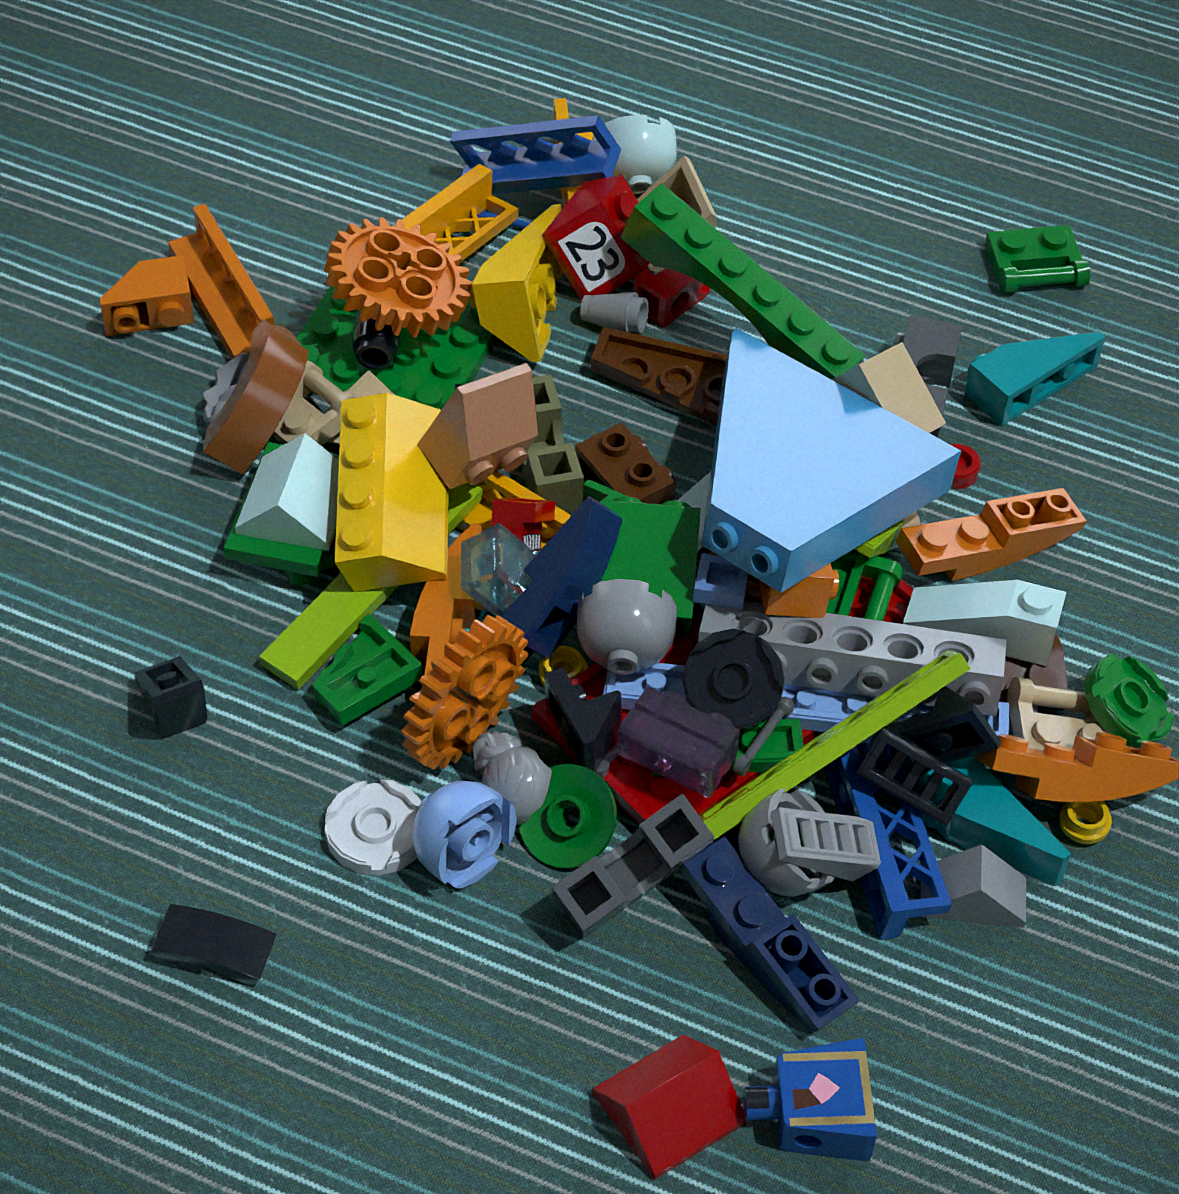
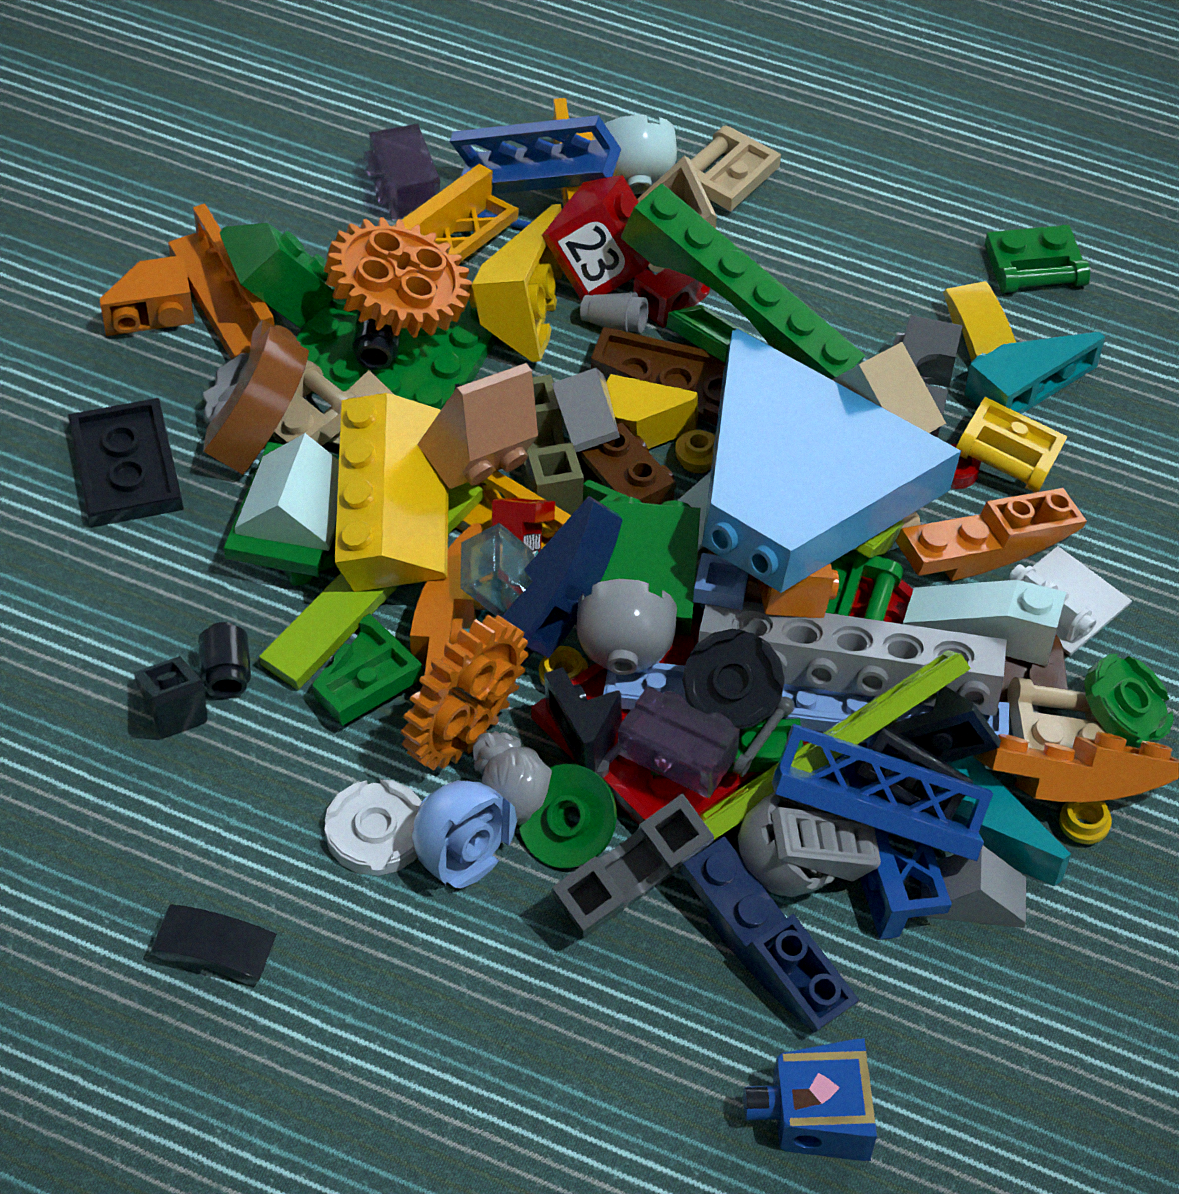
(125, 462): none -> black tile
(224, 660): none -> black brick
(278, 270): none -> green slope
(401, 169): none -> clear purple brick
(586, 409): none -> light grey slope
(652, 409): none -> yellow slope
(672, 1103): red slope -> none
(695, 450): none -> yellow plate
(703, 329): none -> green tile
(739, 171): none -> tan plate
(877, 811): none -> blue fence
(981, 315): none -> yellow slope
(1013, 434): none -> yellow plate
(1088, 600): none -> white hinge

